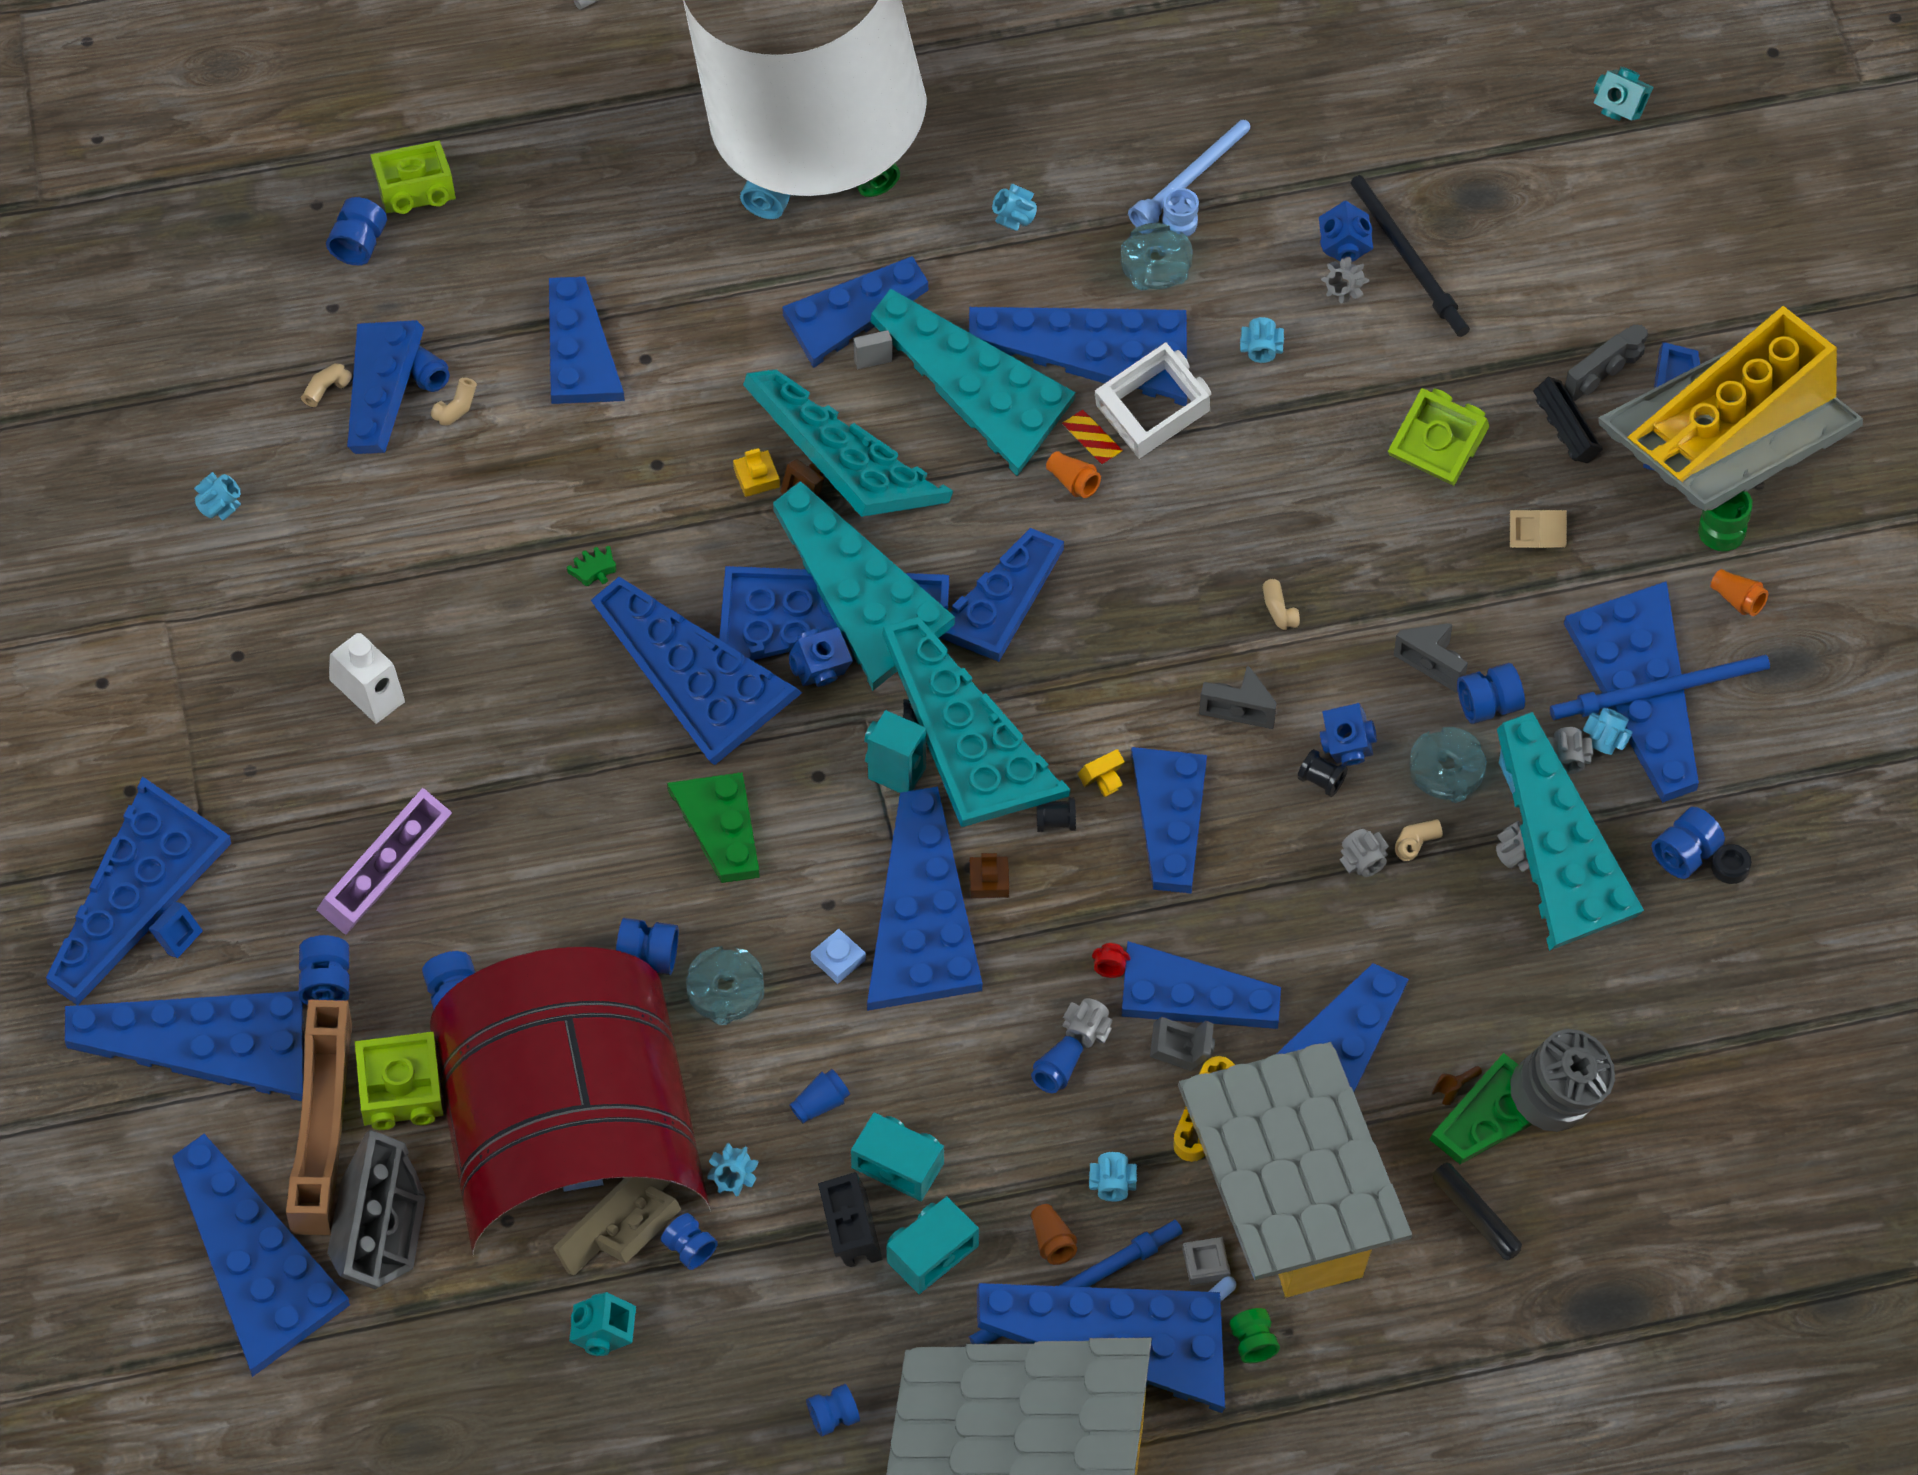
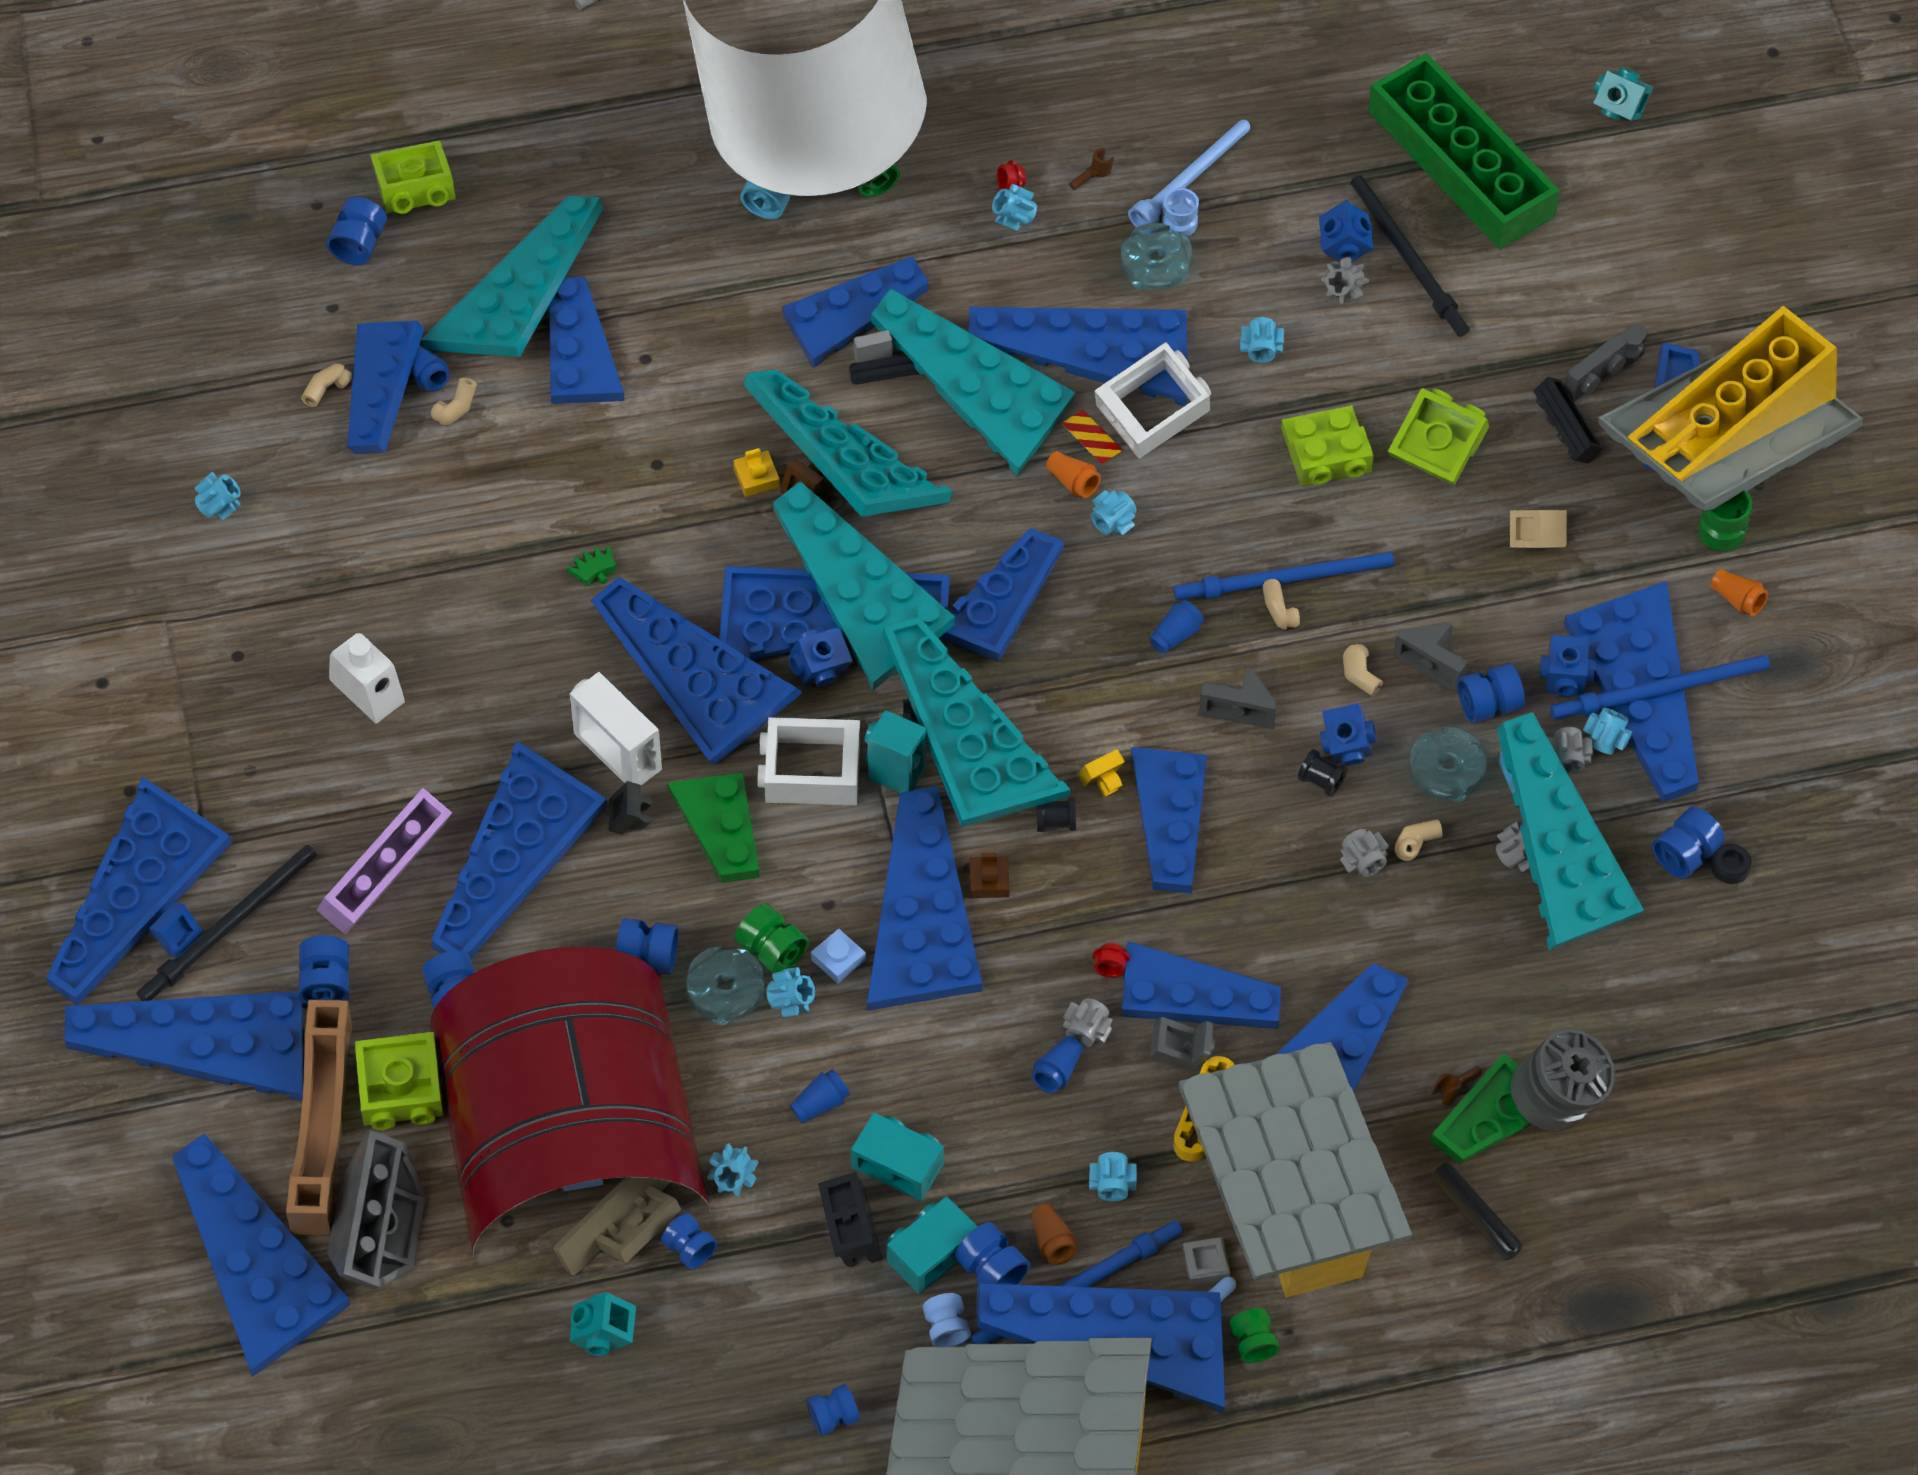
(172, 970): none -> black bar
(513, 297): none -> teal wing
(520, 839): none -> blue wing
(615, 730): none -> white window
(626, 808): none -> pearl dark grey tile
(766, 935): none -> green wheel
(790, 992): none -> medium azure gear
(810, 788): none -> white window
(881, 369): none -> black axle
(946, 1320): none -> light blue wheel
(989, 1257): none -> blue wheel
(1010, 174): none -> red plate
(1098, 168): none -> reddish brown hand
(1113, 513): none -> medium azure gear
(1178, 625): none -> blue cone
(1212, 586): none -> blue bar
(1327, 446): none -> lime plate
(1356, 669): none -> tan arm
(1463, 151): none -> green brick
(1567, 666): none -> blue brick

